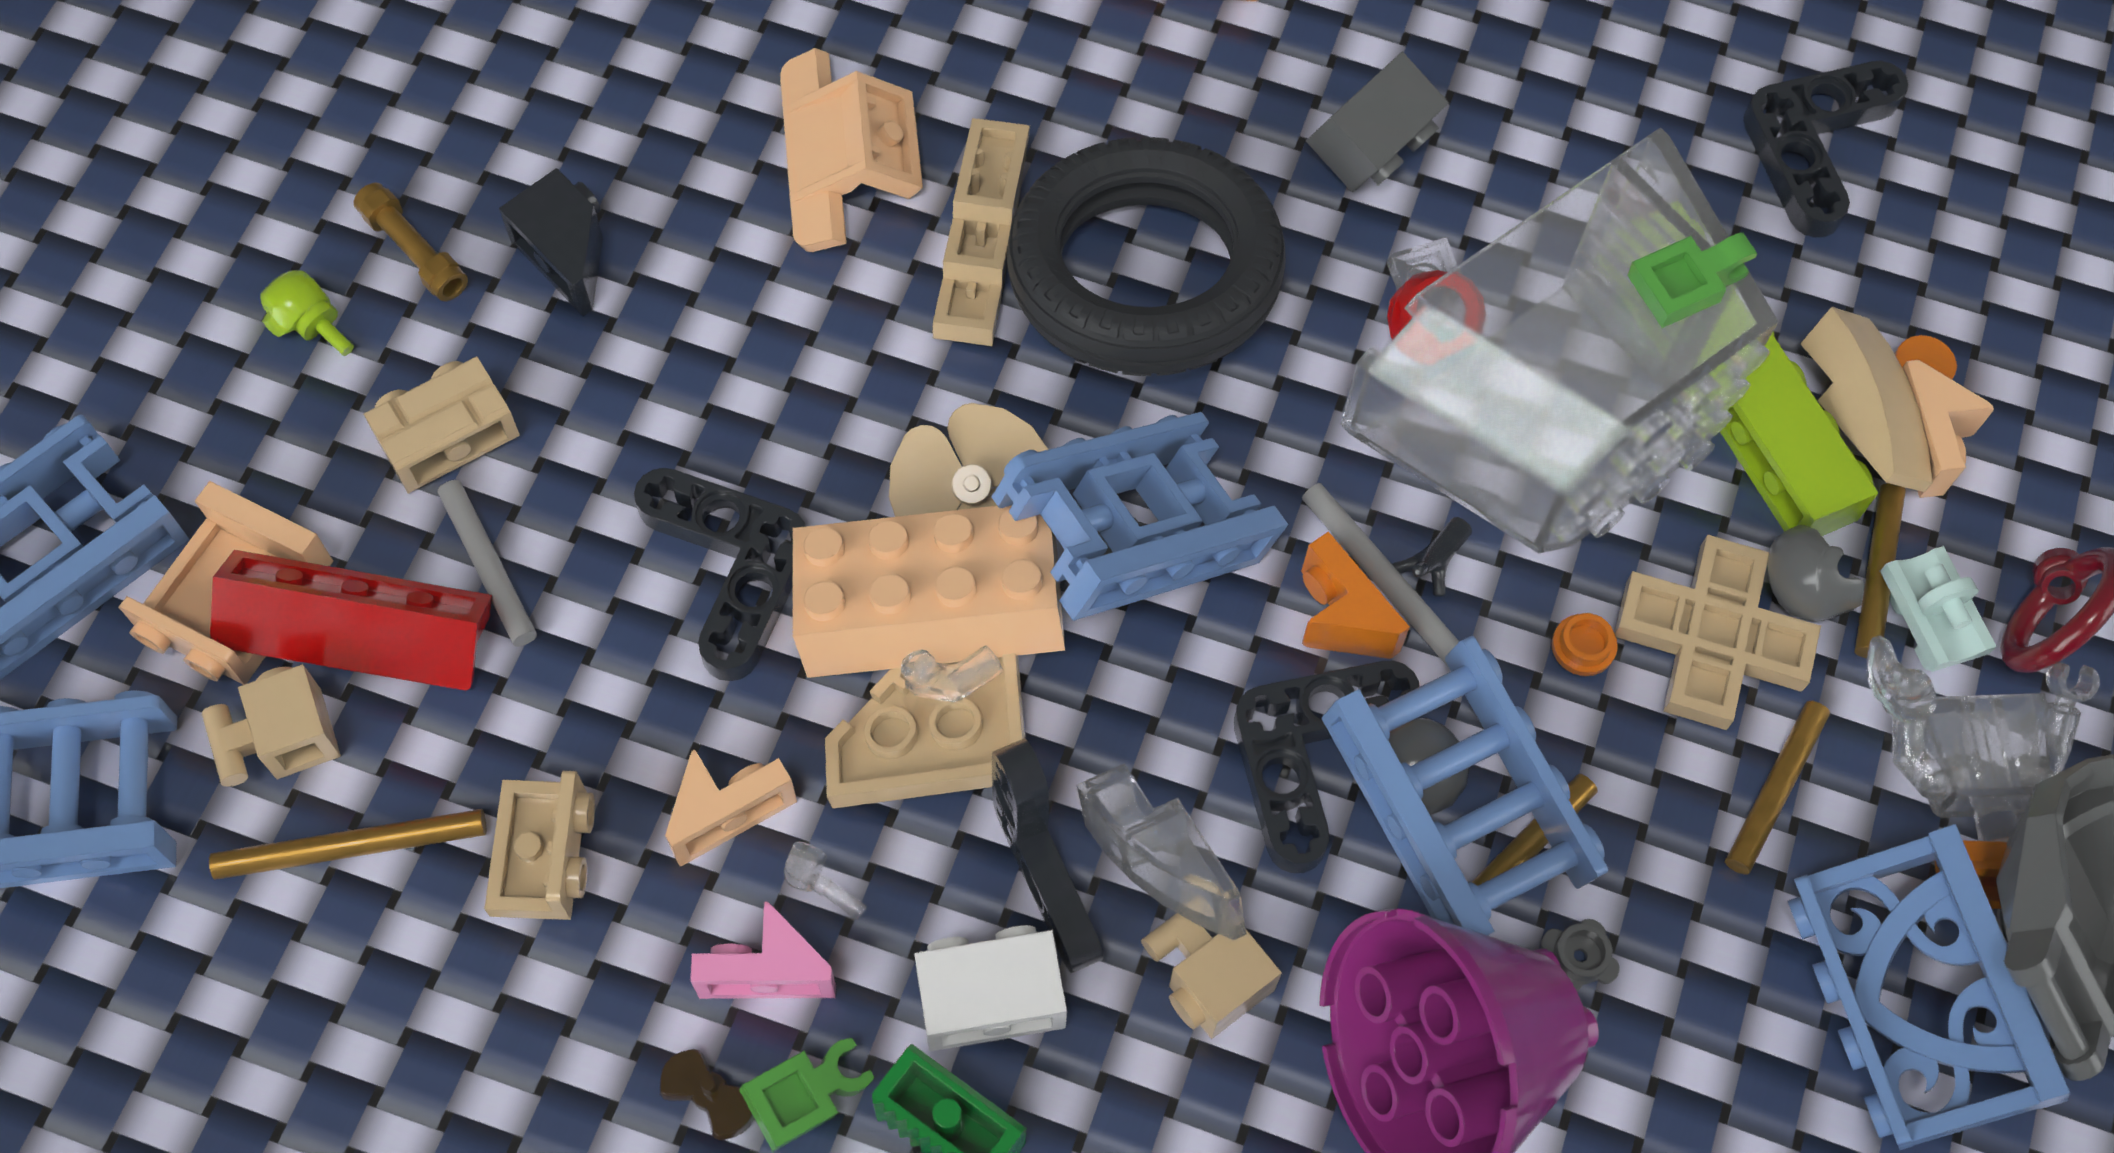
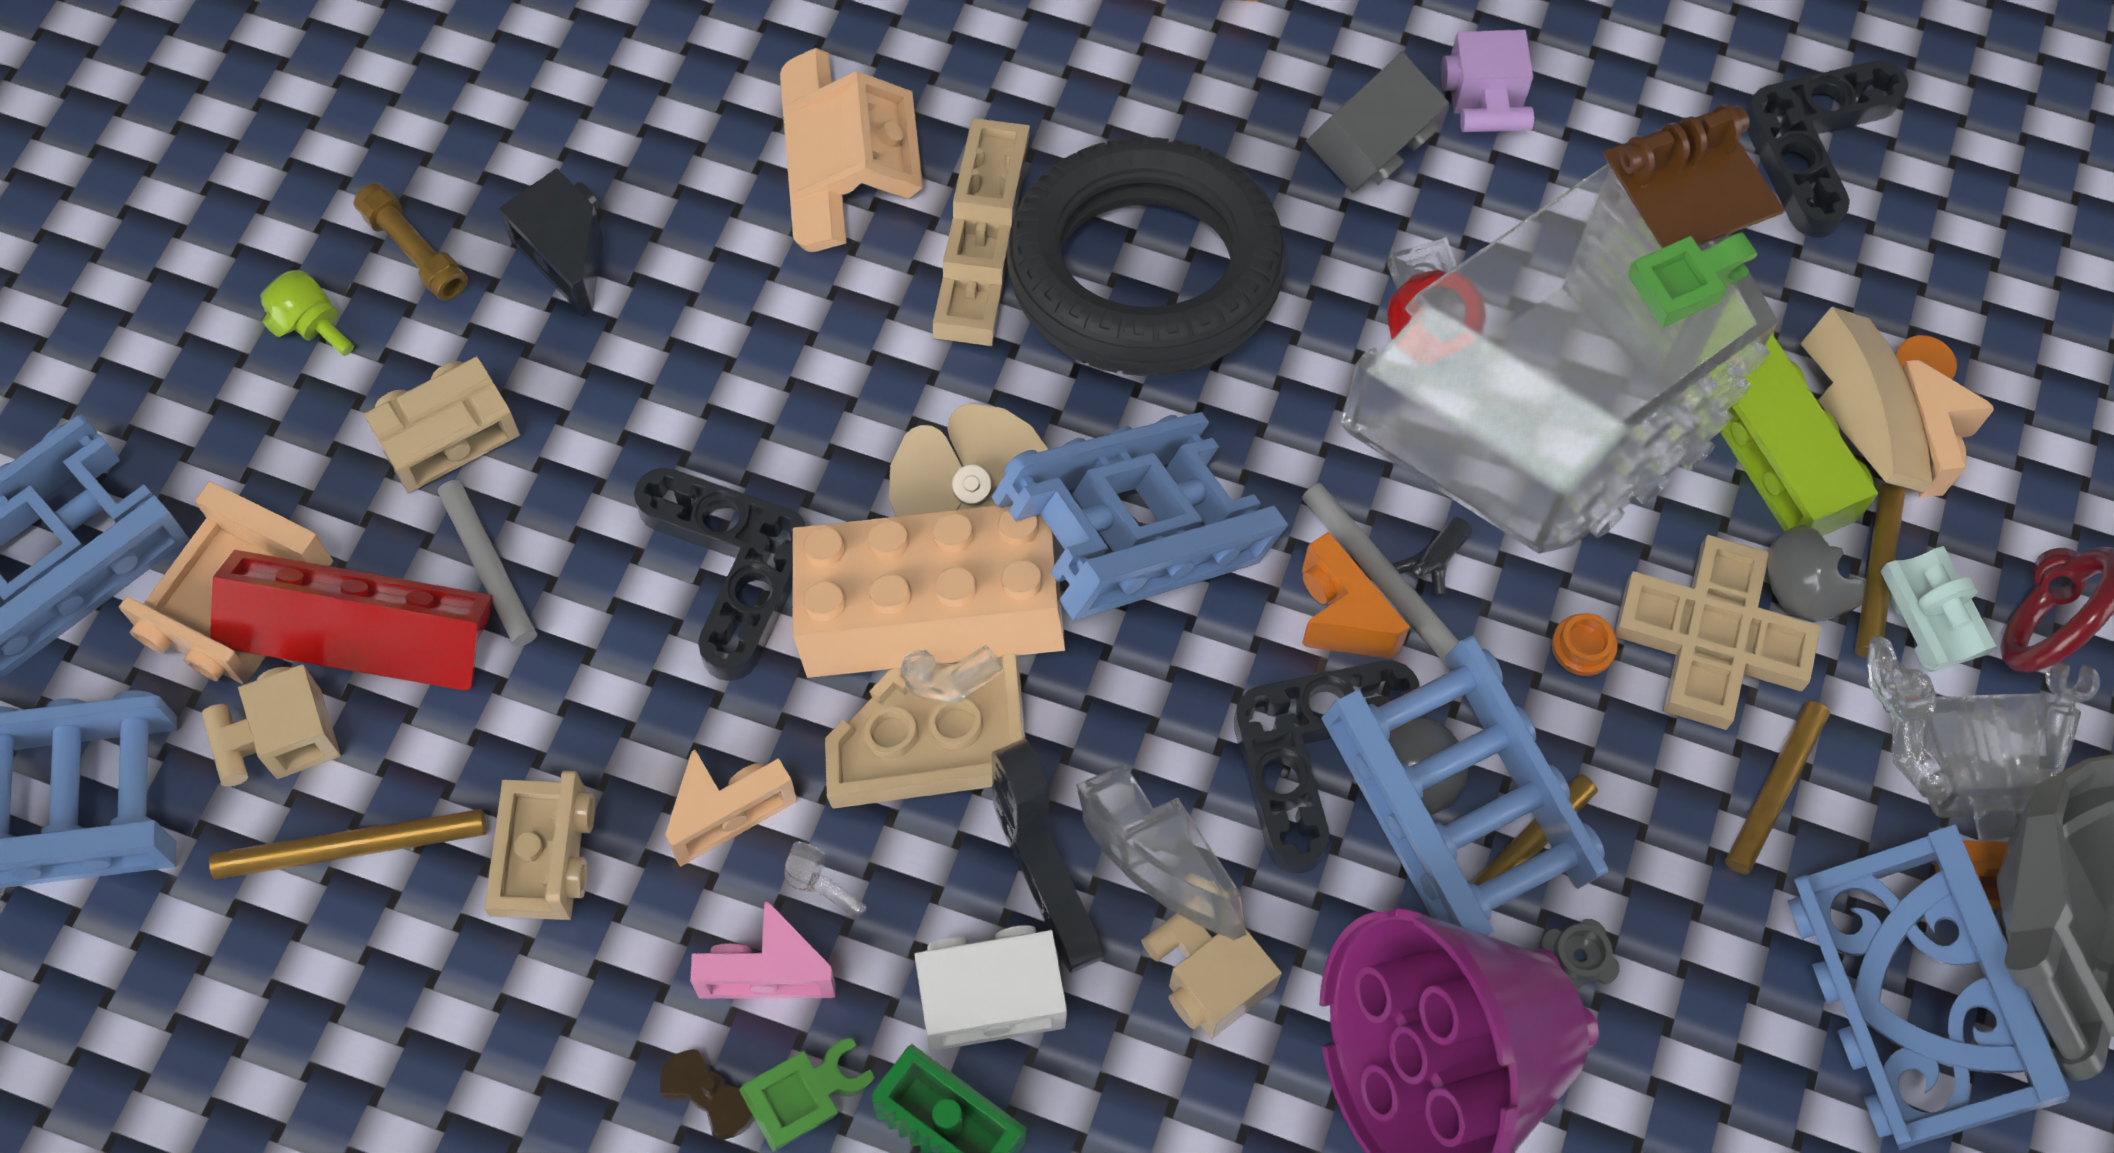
(1489, 80): none -> lavender brick
(1695, 178): none -> reddish brown hinge

